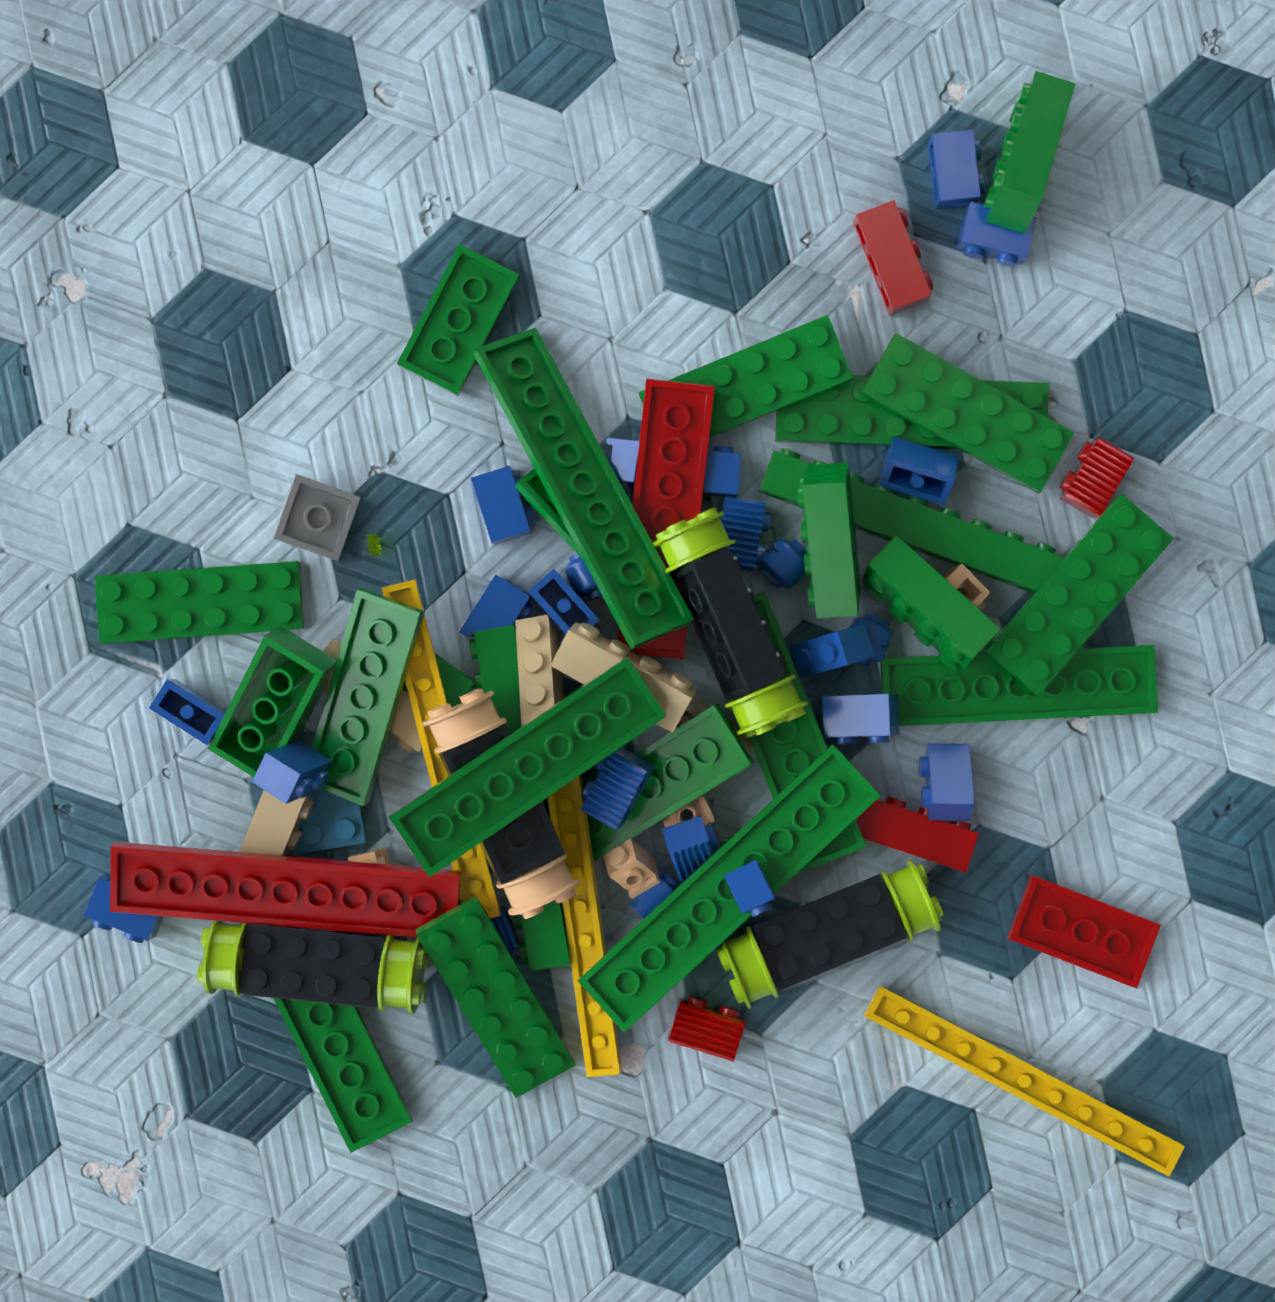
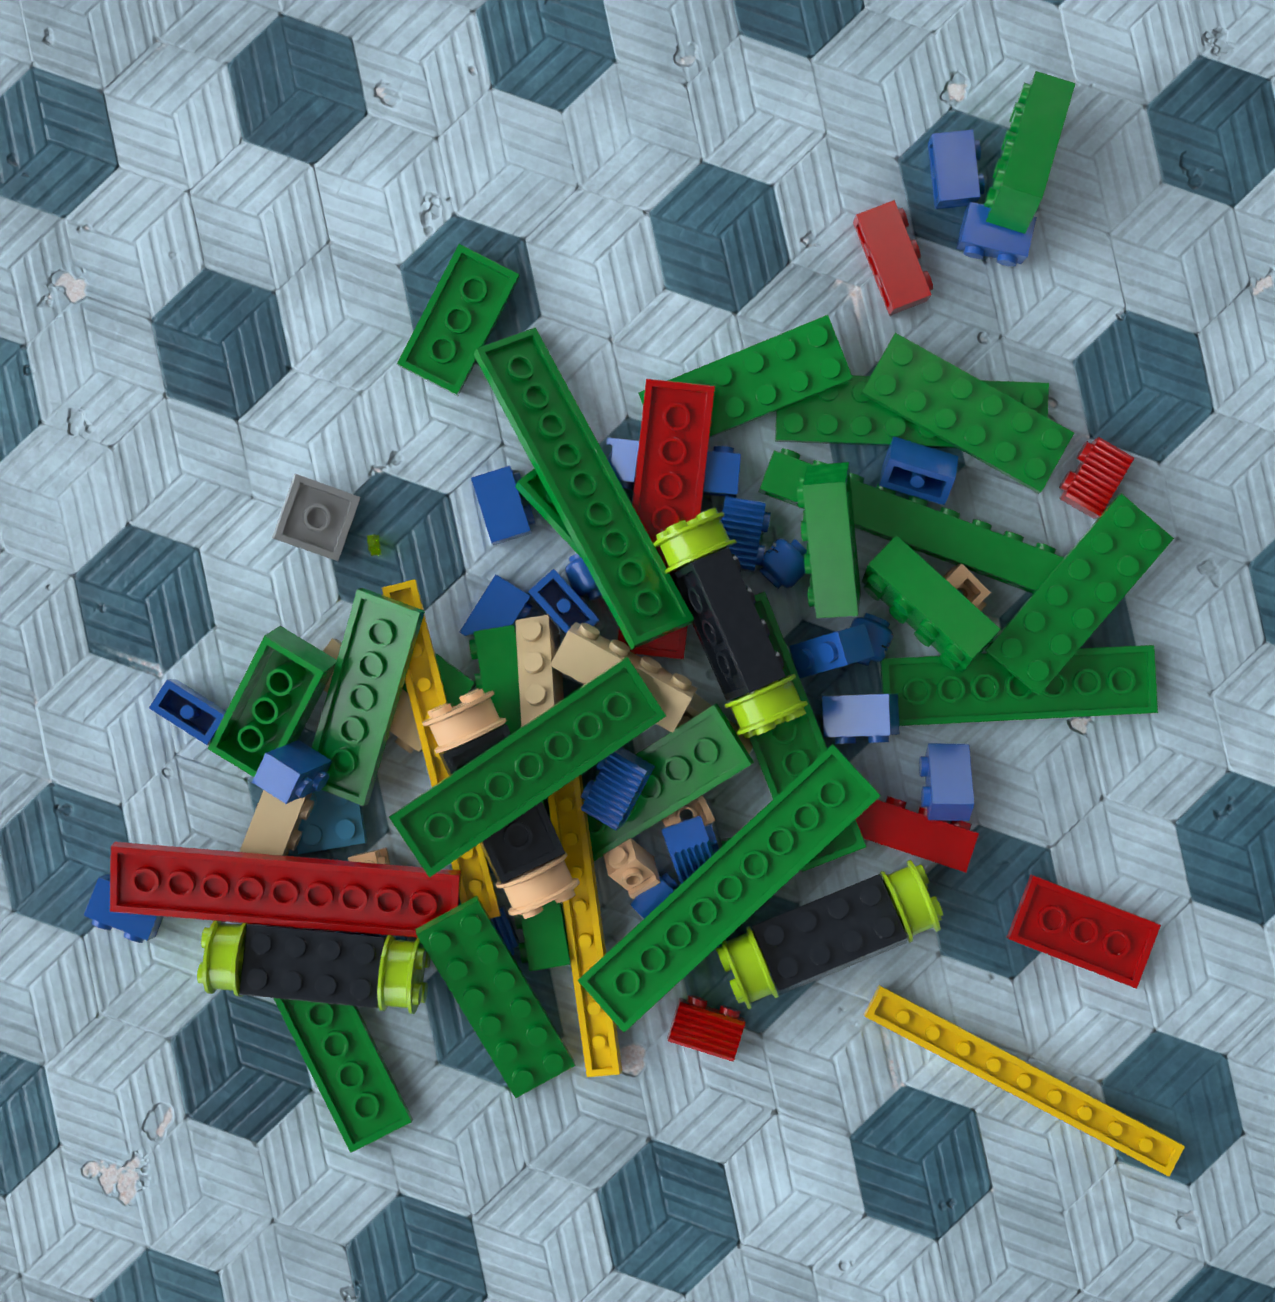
(199, 602): green plate -> none
(750, 888): blue brick -> none

